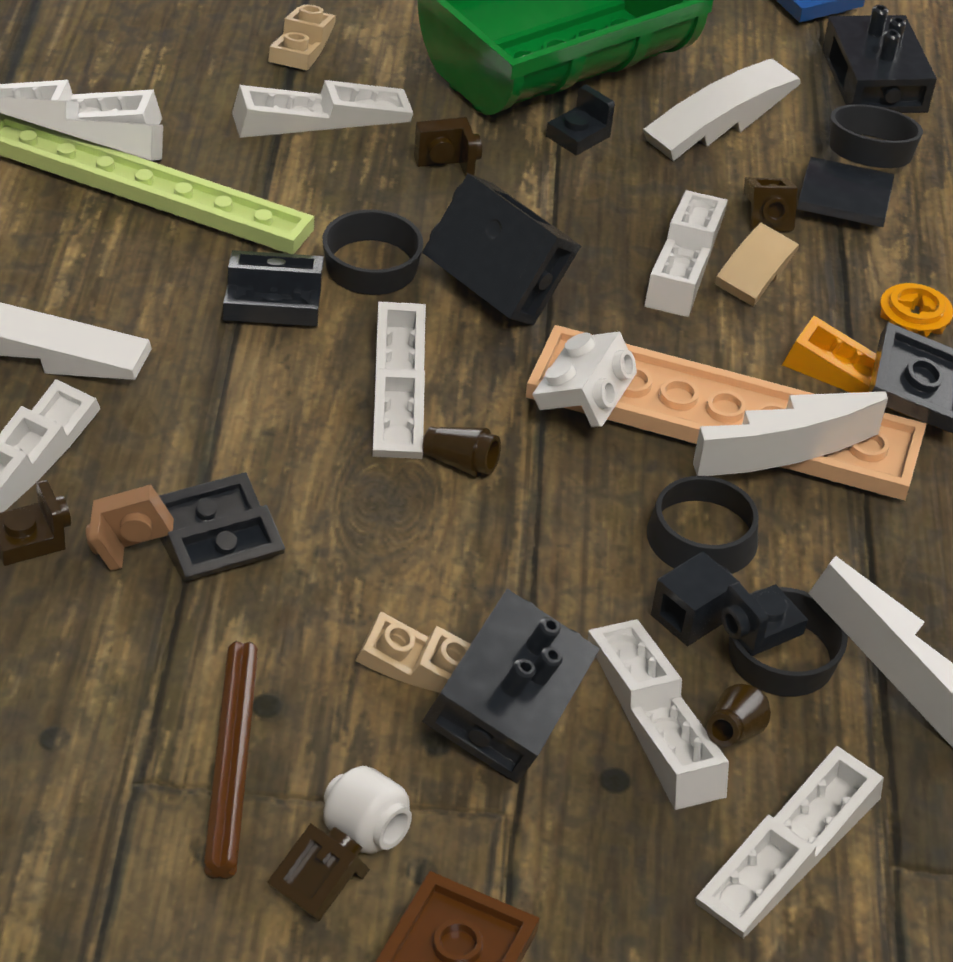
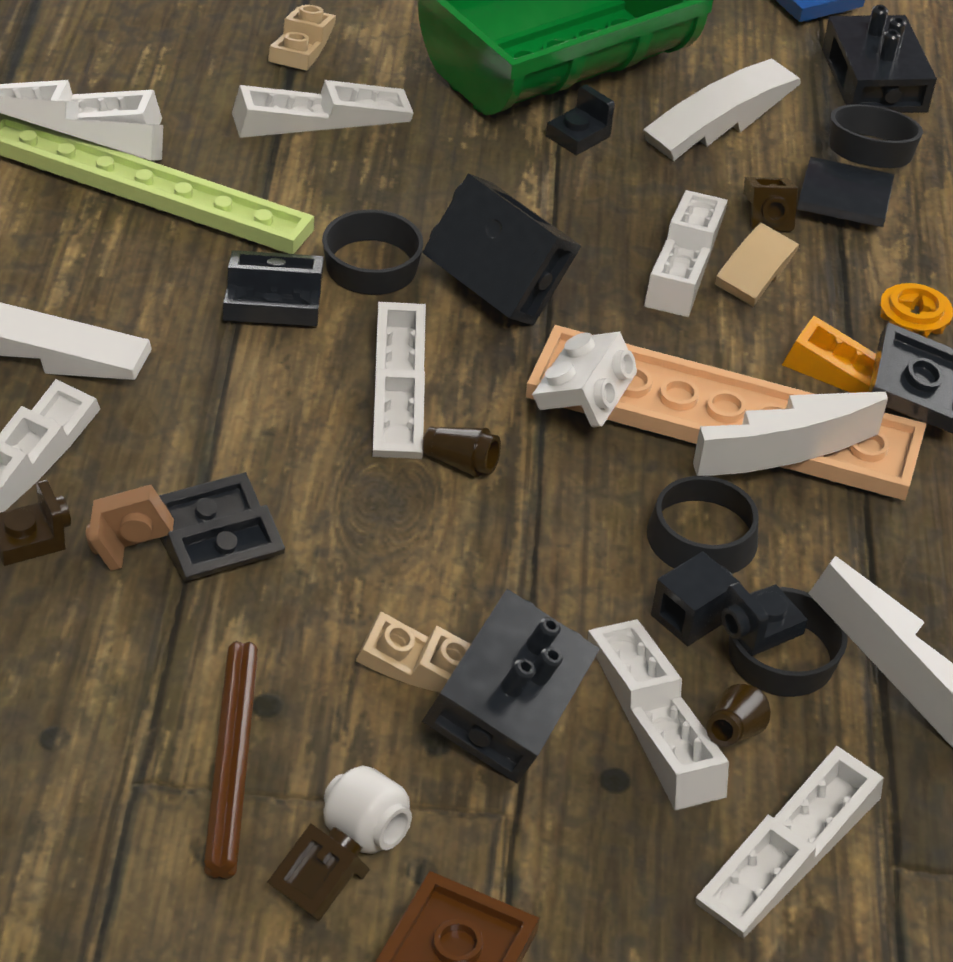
(447, 143): dark brown bracket -> none

